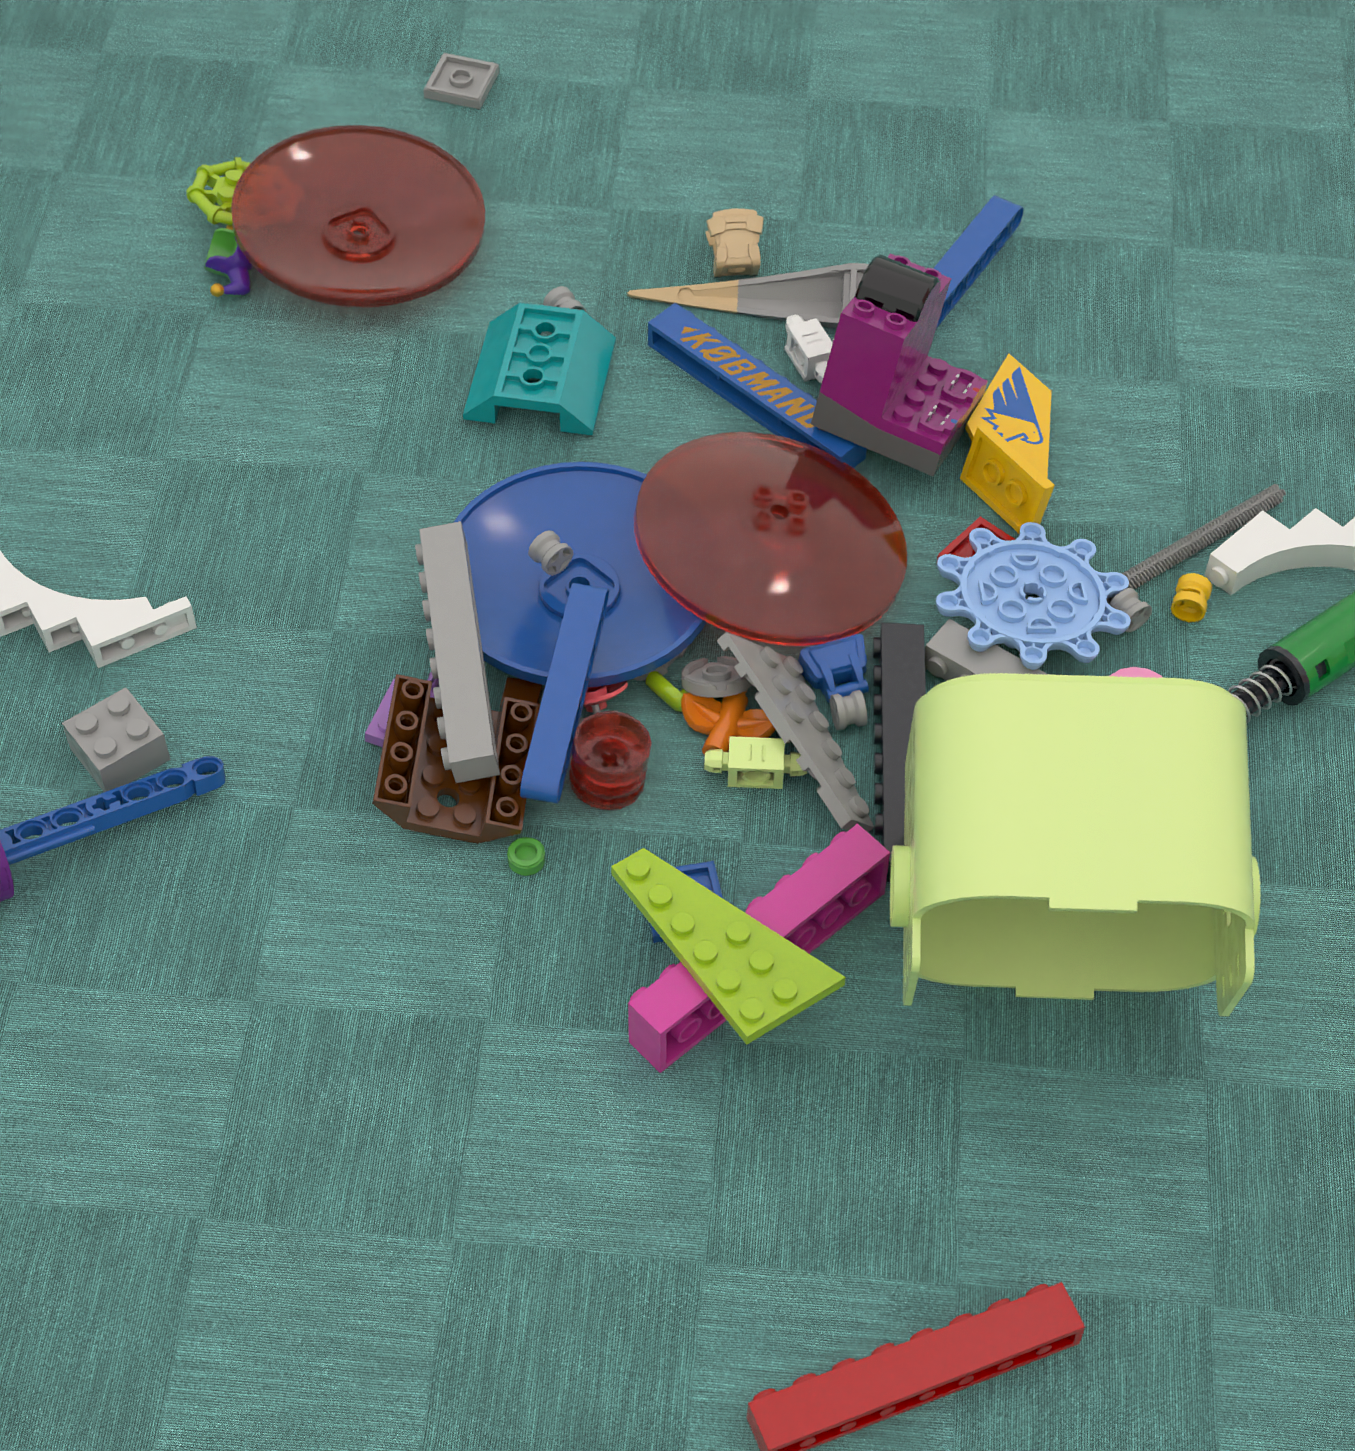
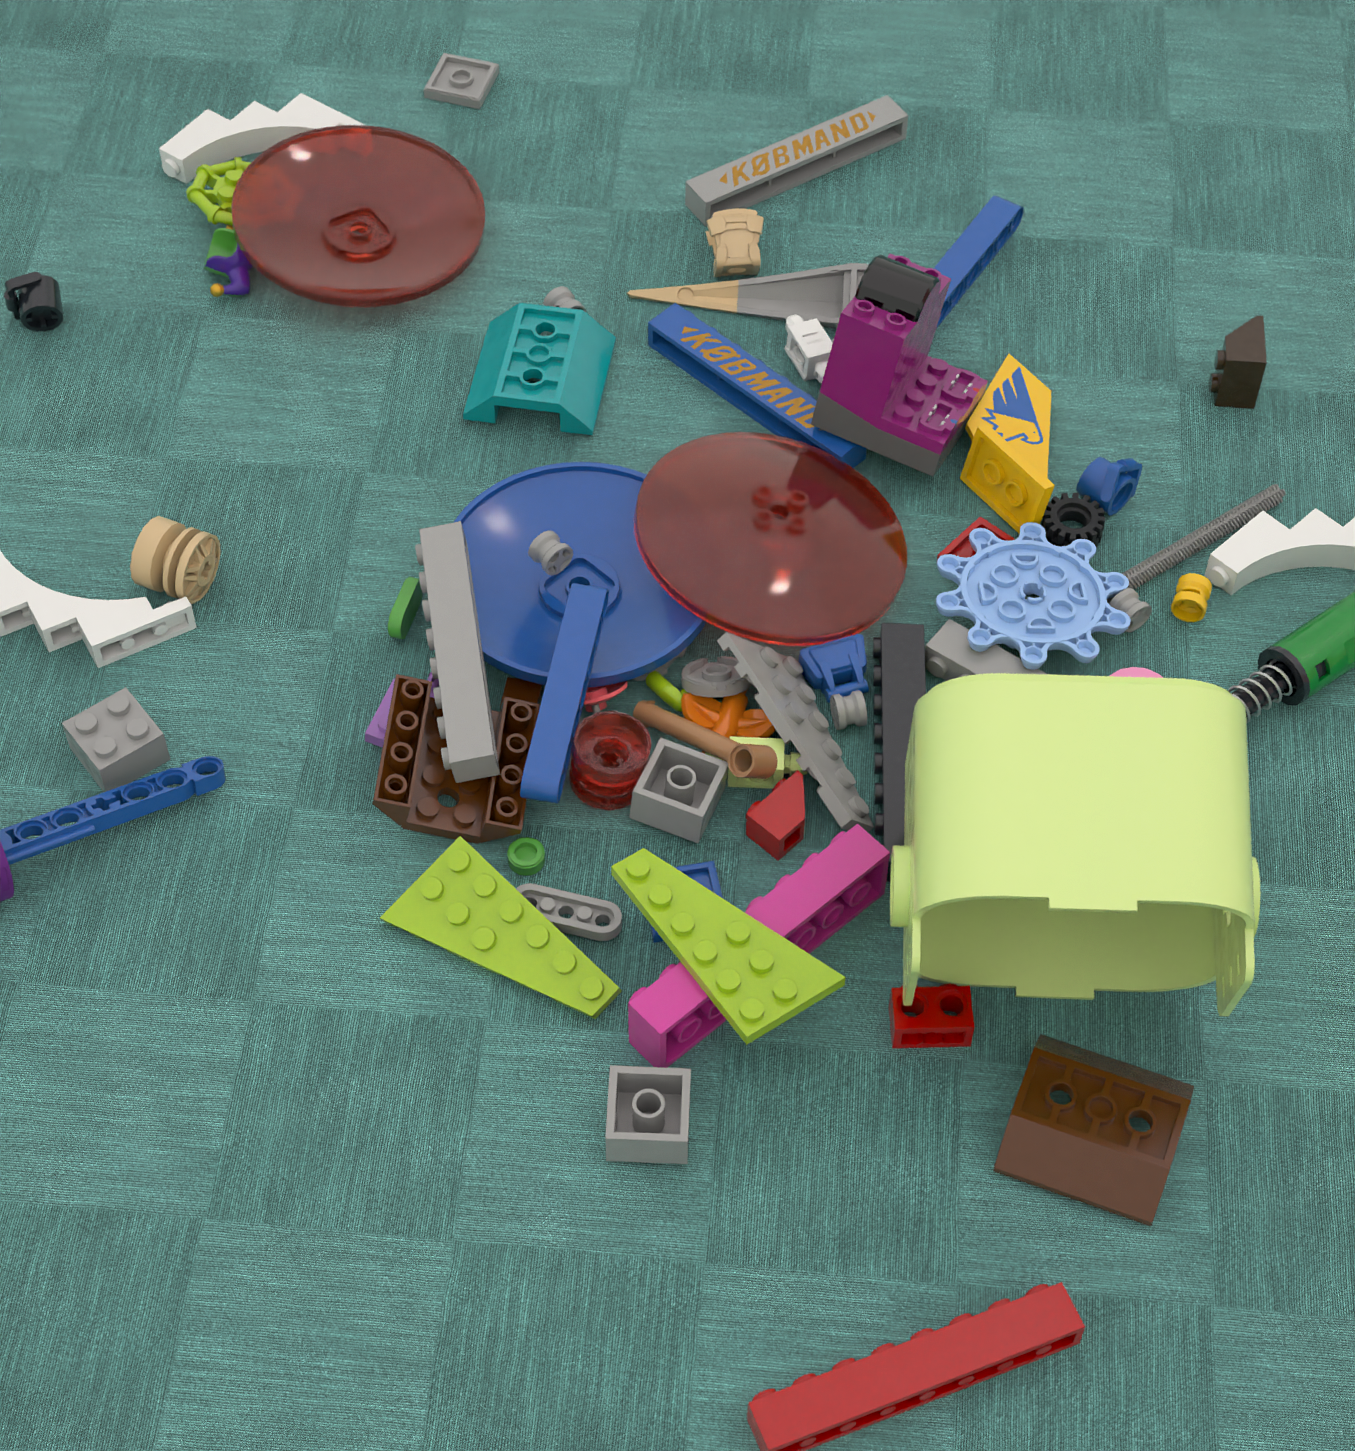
(37, 301): none -> black piece
(175, 559): none -> tan wheel
(216, 139): none -> white arch
(405, 608): none -> bright green tile
(486, 920): none -> lime wing
(585, 912): none -> light grey plate
(648, 1114): none -> light grey brick
(679, 790): none -> light grey brick
(742, 759): none -> medium nougat piece
(780, 818): none -> red slope
(797, 159): none -> light grey brick
(932, 1026): none -> red brick
(1073, 510): none -> black tyre
(1088, 1144): none -> reddish brown slope
(1110, 483): none -> blue piece
(1240, 366): none -> dark brown slope

